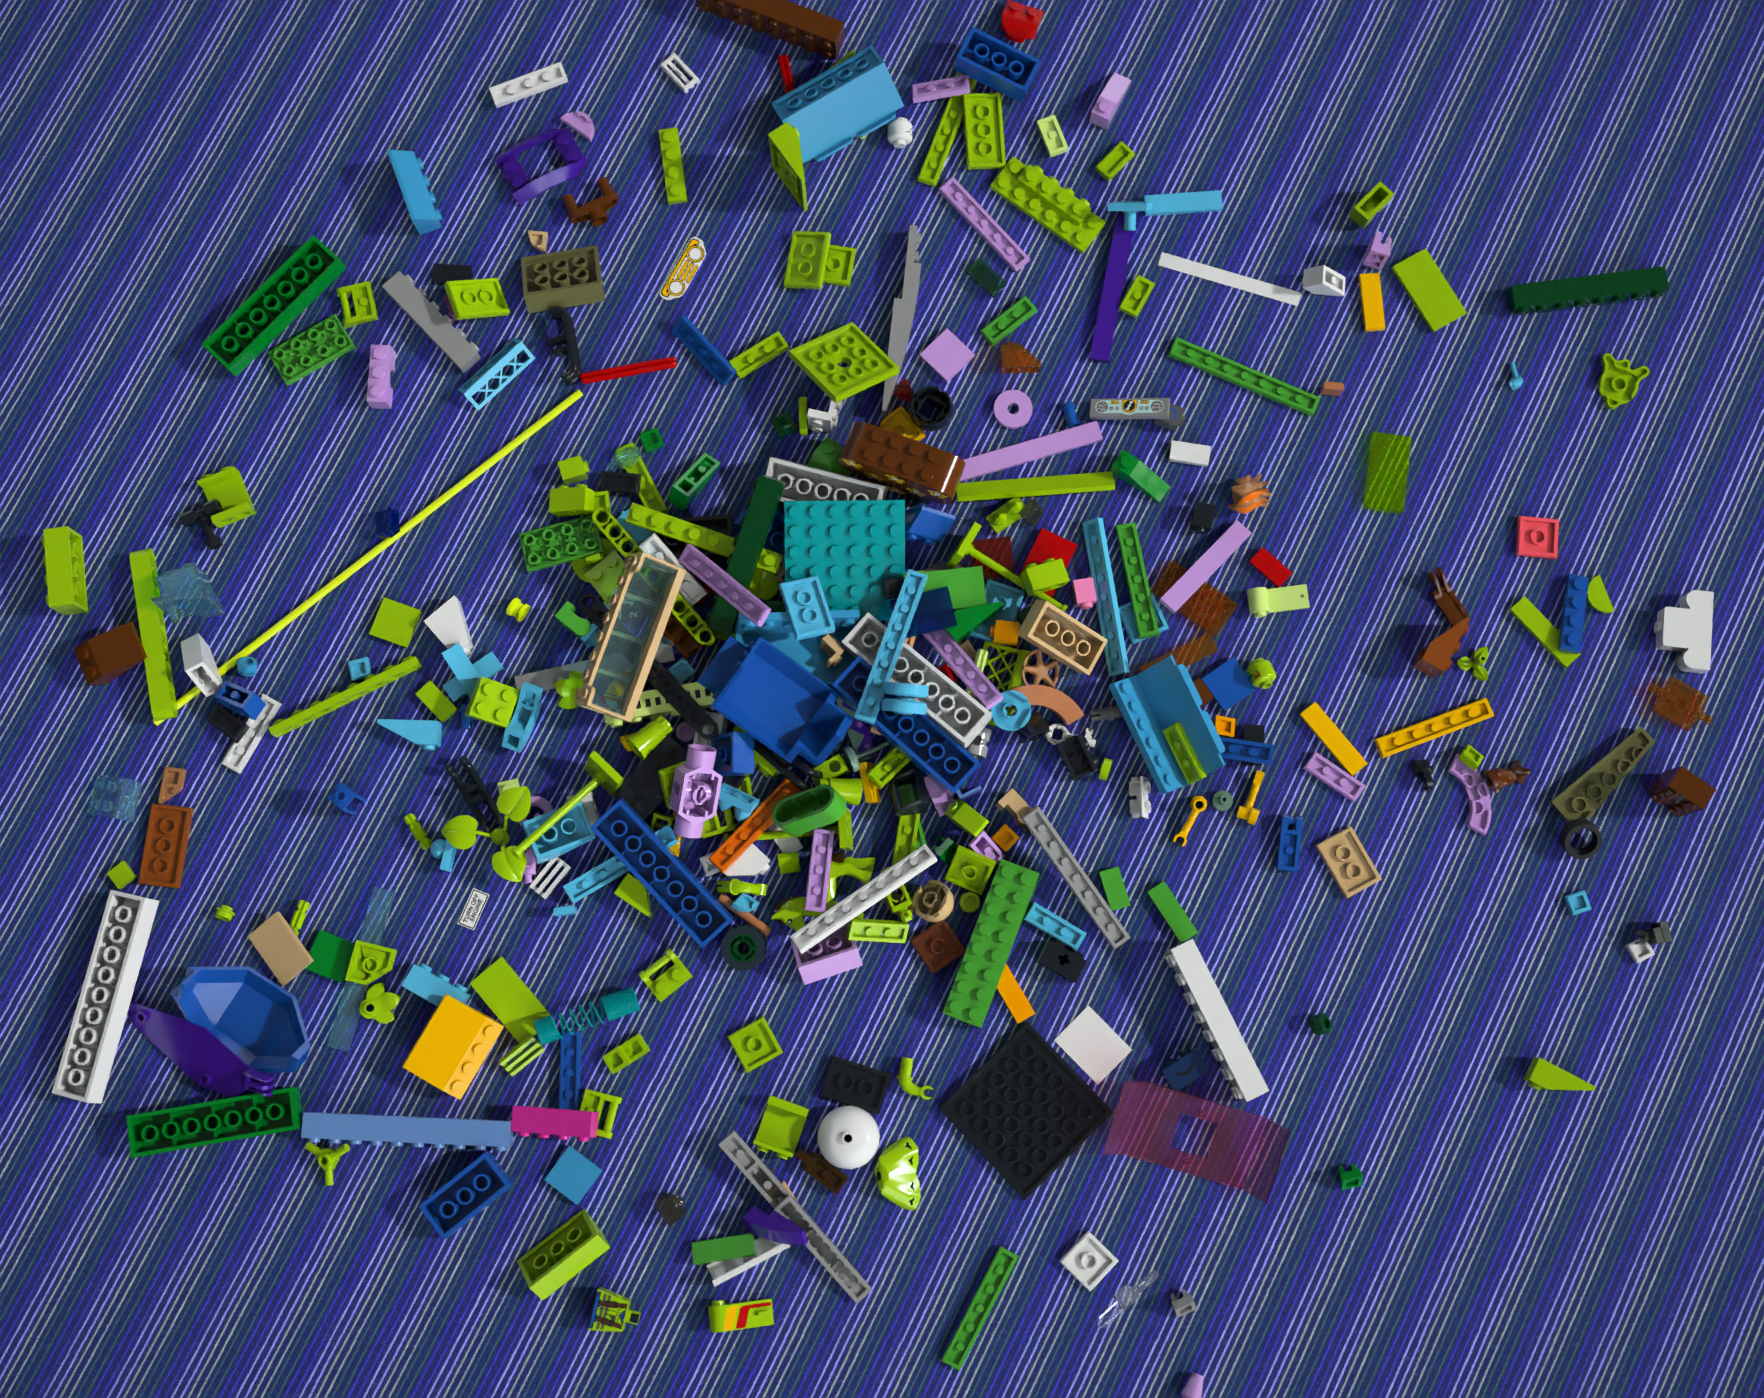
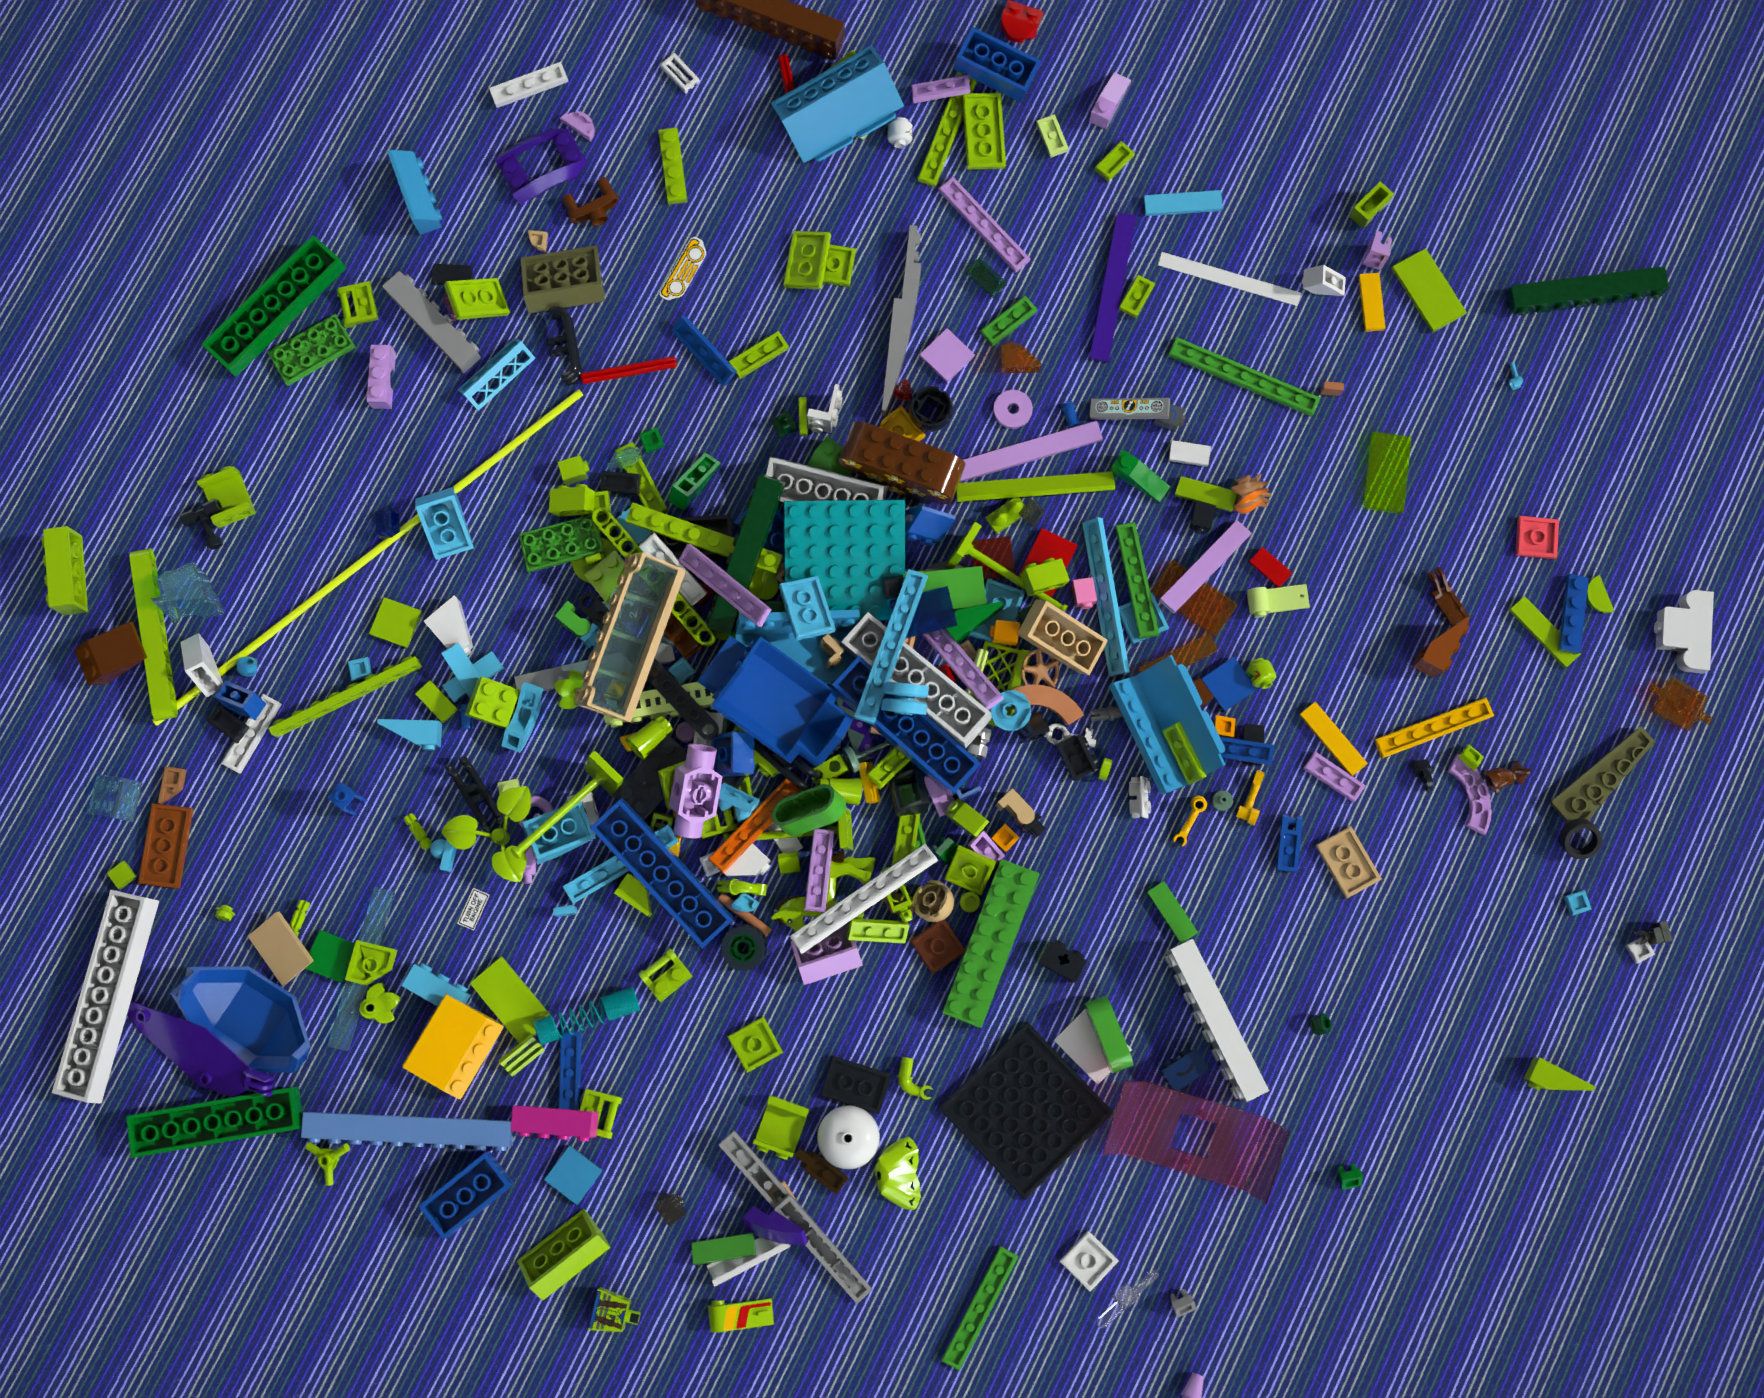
(444, 523): none -> medium azure slope
(518, 609): neon yellow wheel -> none
(539, 890): white tile -> none
(626, 1053): lime slope -> none
(787, 161): lime slope -> none
(844, 345): lime piece -> none
(1014, 996): light orange tile -> none
(1048, 203): lime plate -> none
(1055, 926): medium azure tile -> none
(1075, 877): light grey tile -> none
(1108, 1034): none -> bright green plant
(1114, 888): bright green tile -> none
(1129, 210): medium azure tile -> none
(1206, 493): none -> lime tile
(1479, 657): lime plant -> none
(1619, 382): lime tile -> none
(1681, 791): reddish brown brick -> none

